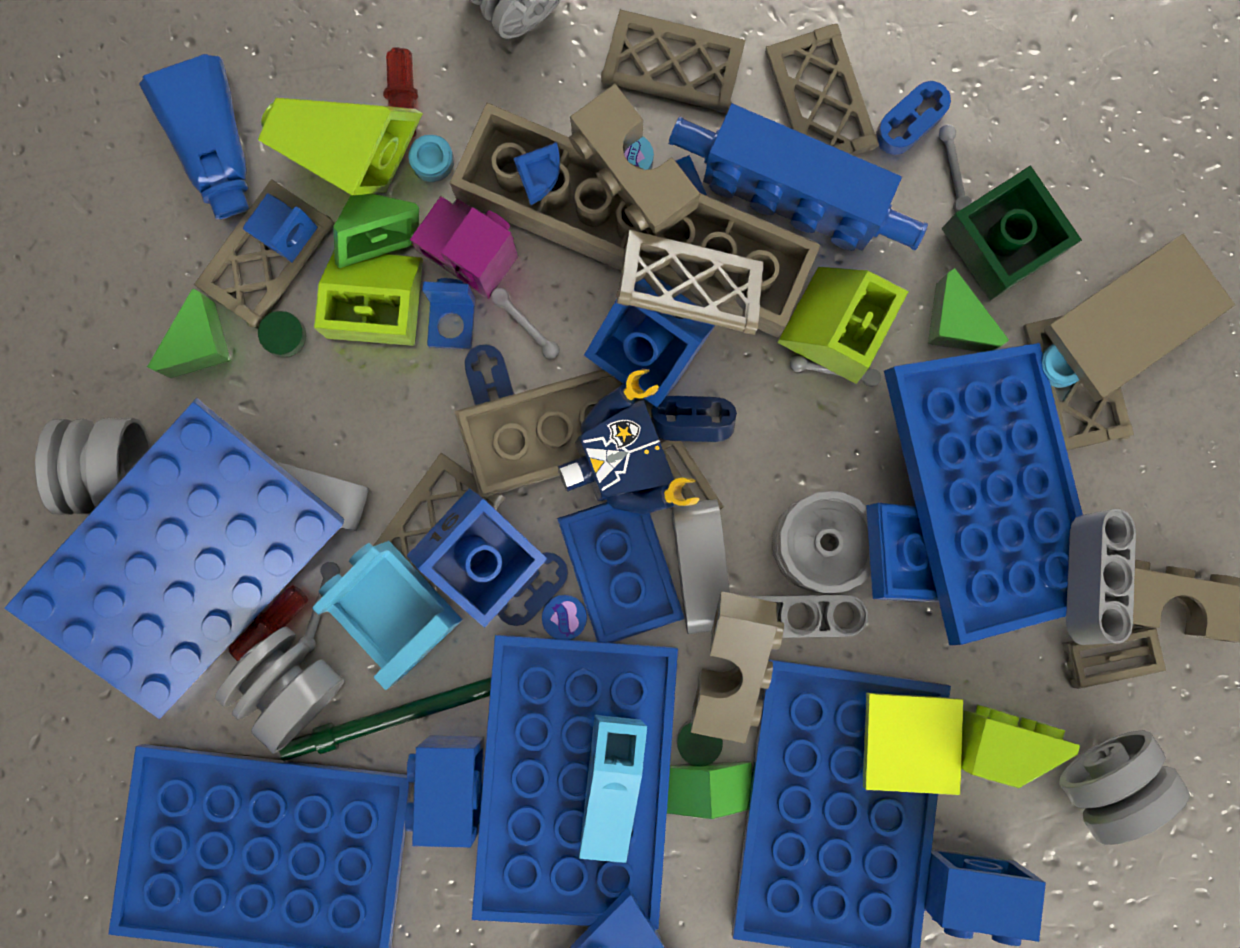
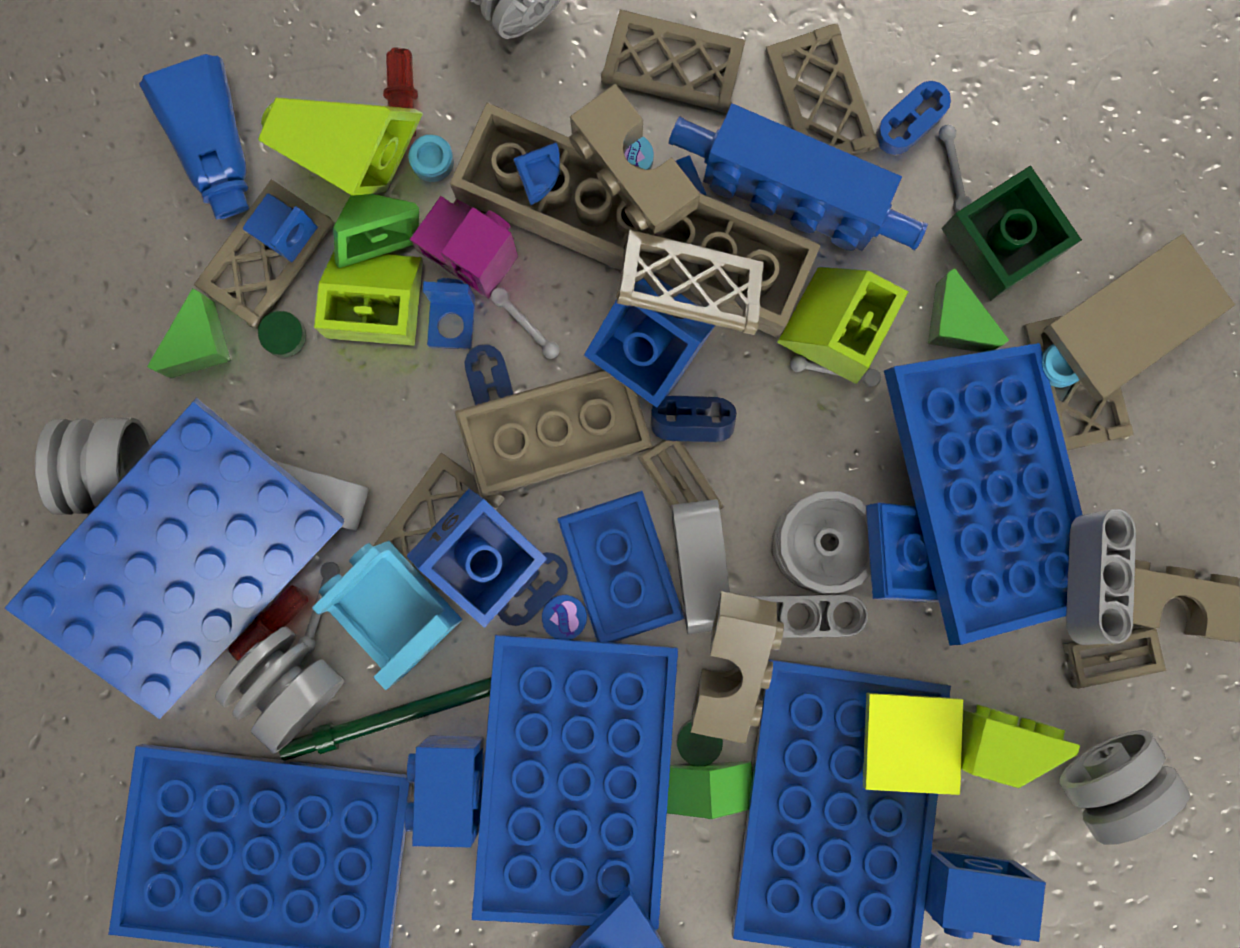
(612, 787): medium azure slope -> none
(624, 455): dark blue torso -> none

